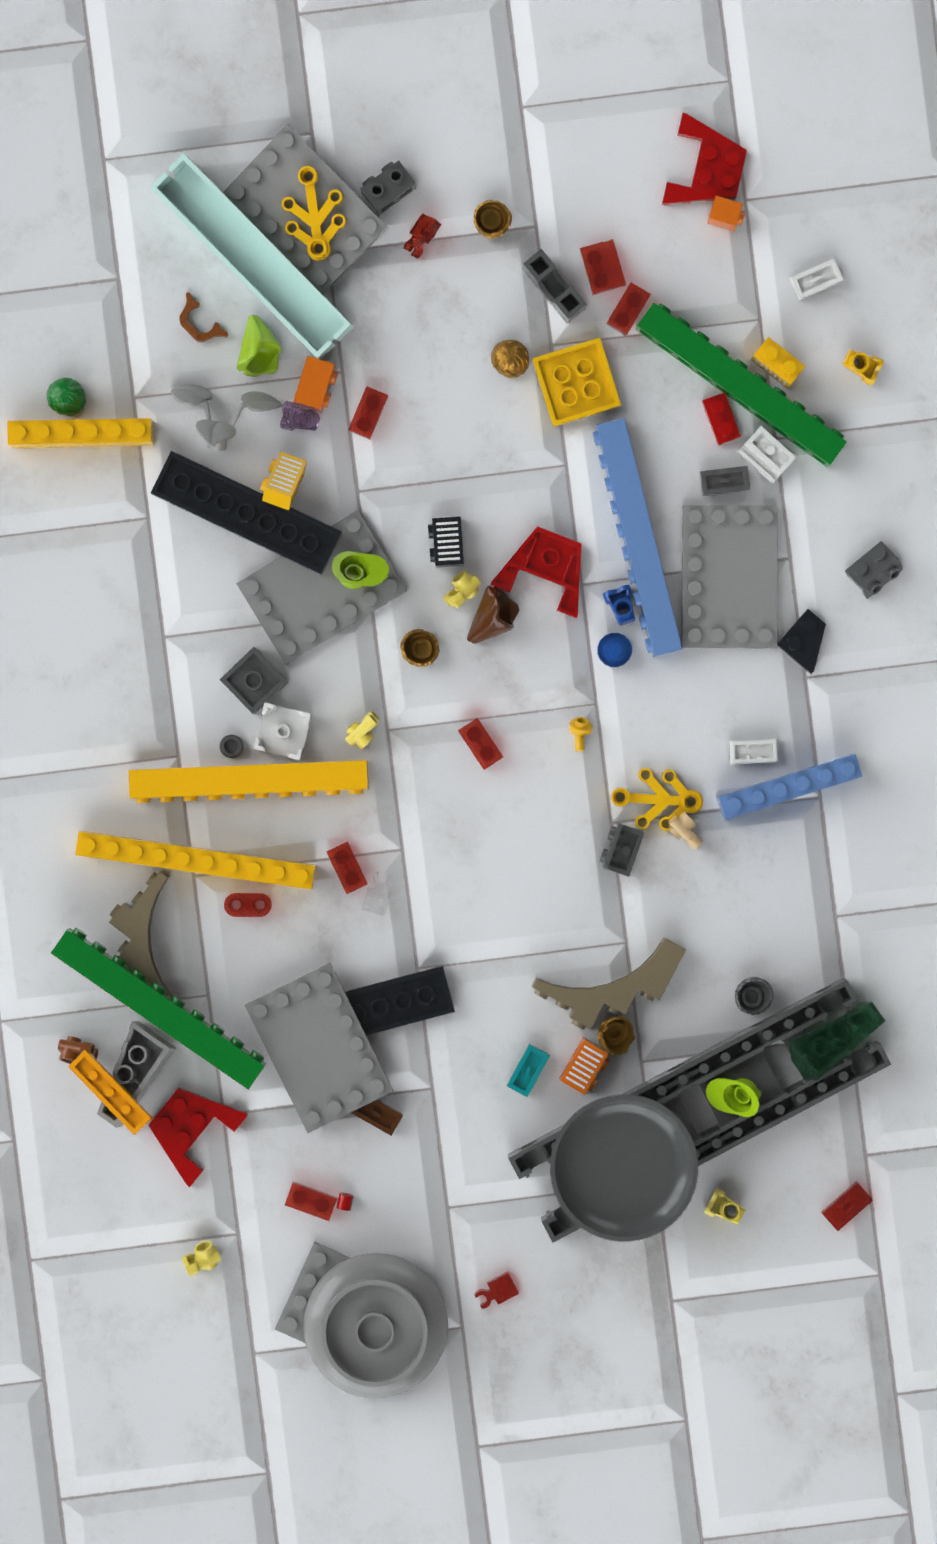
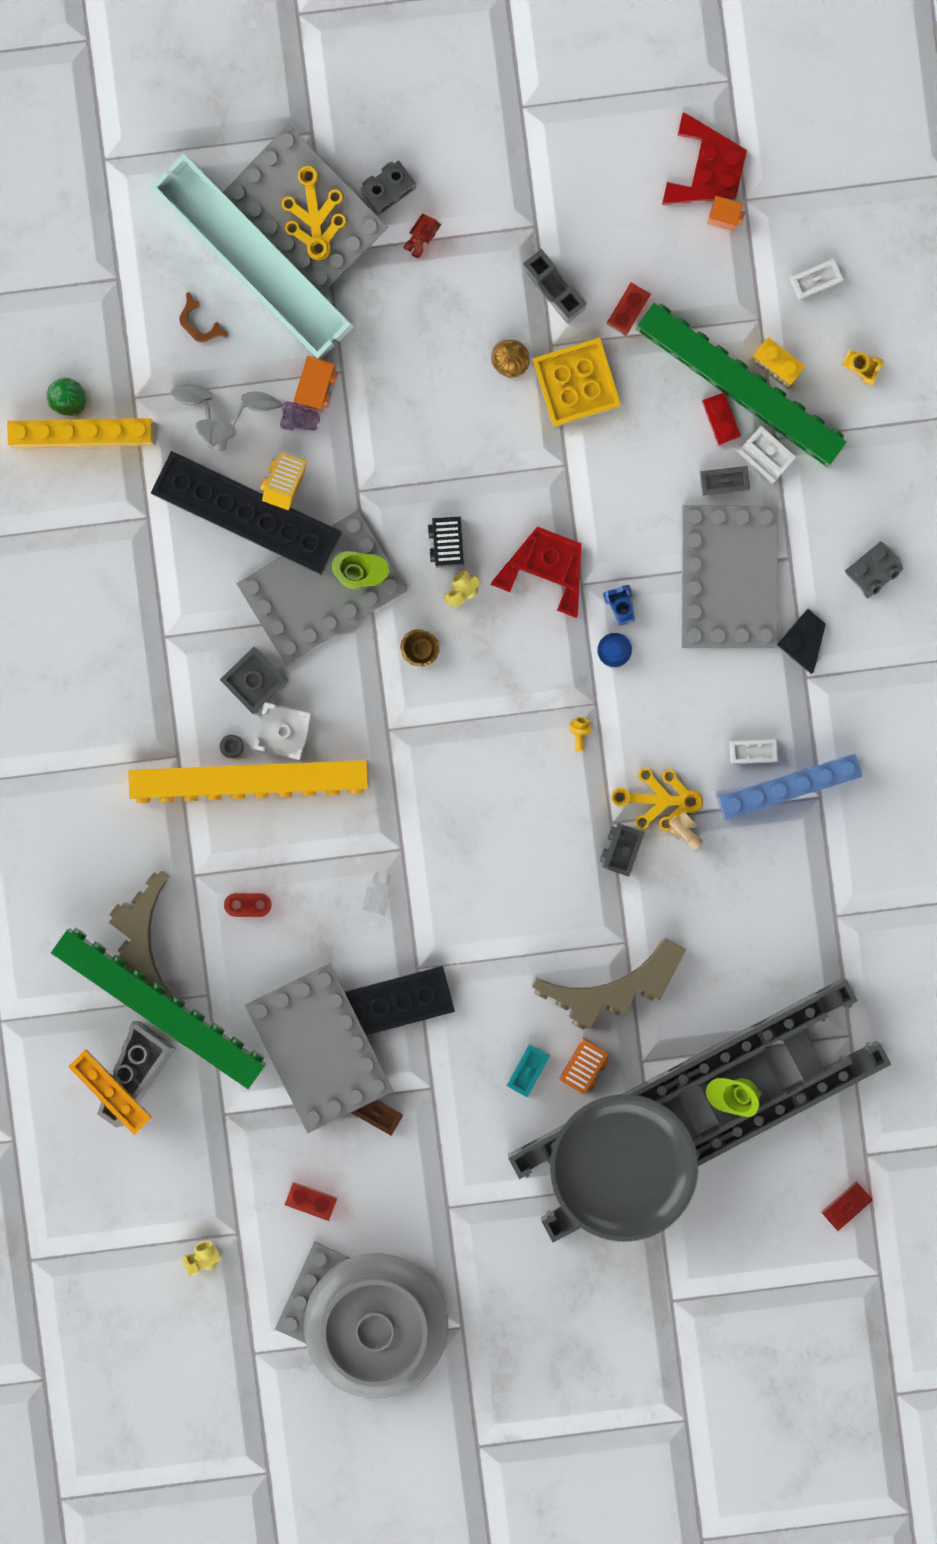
(72, 1048): dark orange plate -> none
(183, 1121): red wing -> none
(195, 860): yellow brick -> none
(258, 350): lime hat -> none
(345, 1201): red piece -> none
(347, 867): clear red plate -> none
(359, 733): light yellow plate -> none
(368, 413): clear red plate -> none
(480, 743): clear red plate -> none
(492, 219): pearl gold hair -> none
(493, 616): reddish brown hat -> none
(500, 1289): clear red plate -> none
(602, 267): clear red plate -> none
(616, 1035): pearl gold hair -> none
(638, 537): medium blue brick -> none
(720, 1203): light yellow plate -> none
(754, 995): dark grey hair -> none
(828, 1044): clear green wedge -> none

